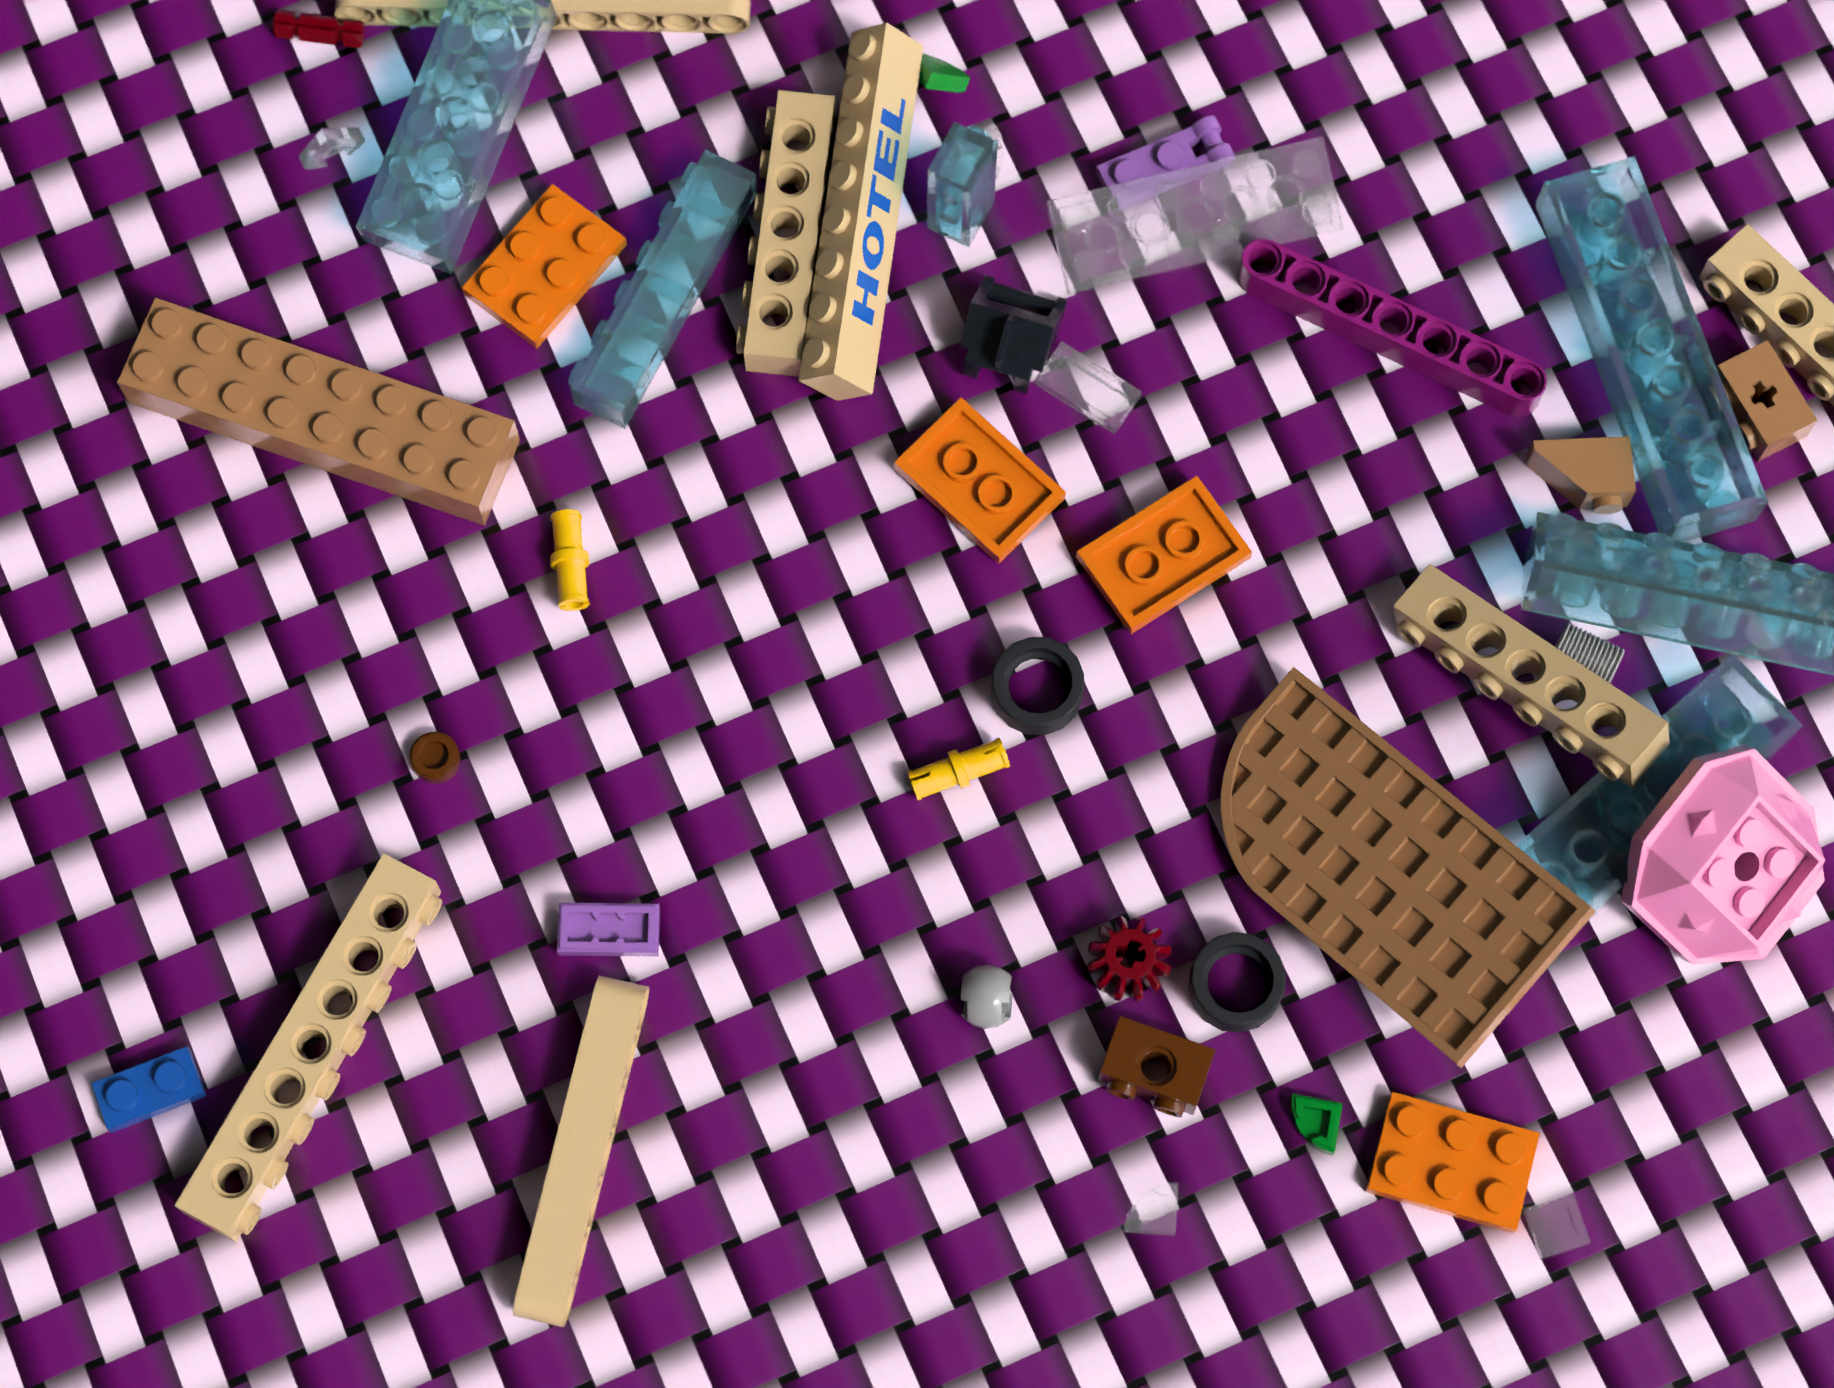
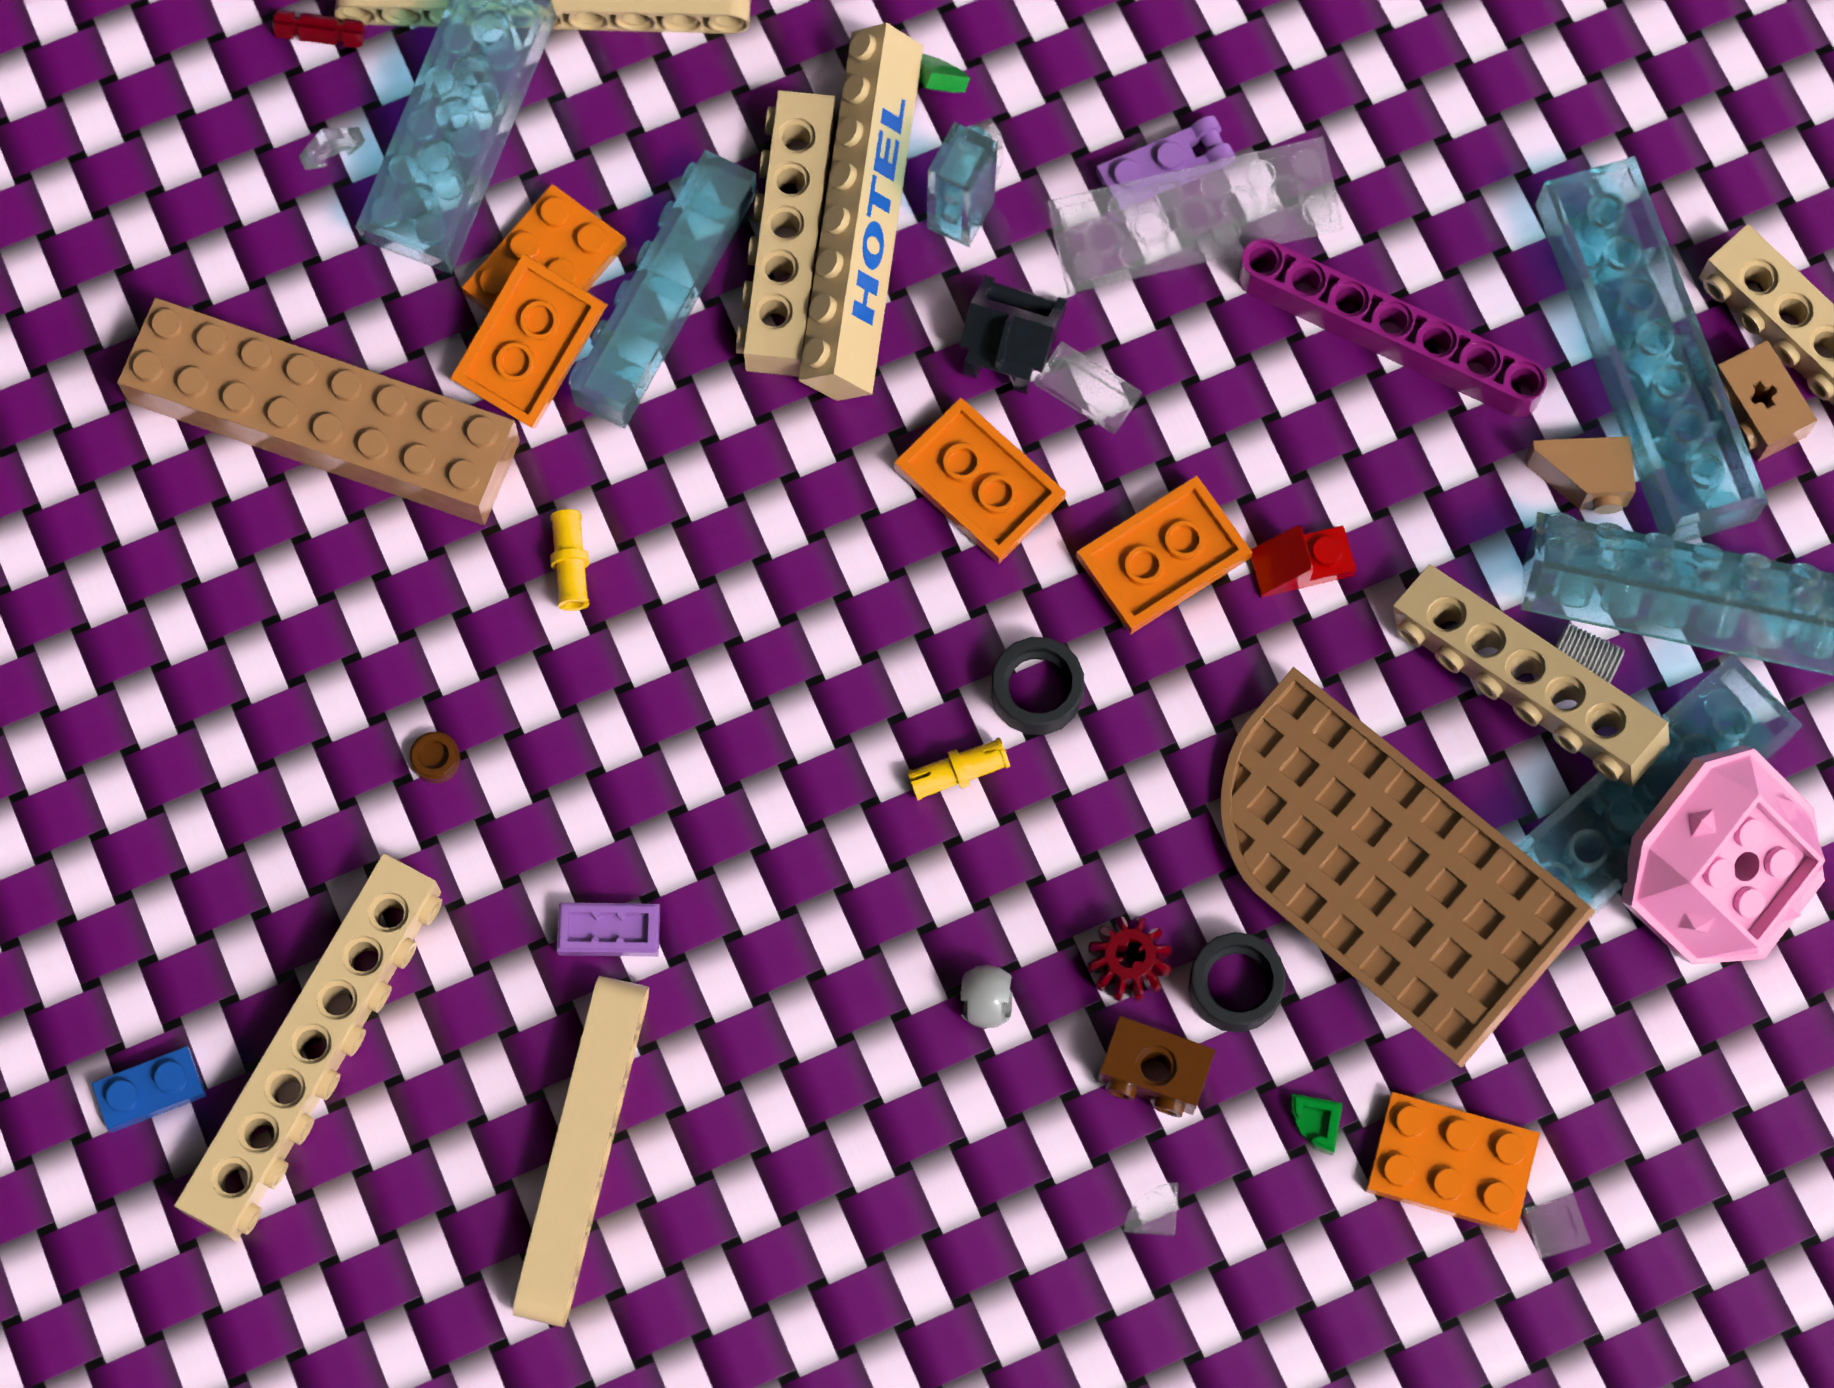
(529, 341): none -> orange plate
(1301, 560): none -> red slope

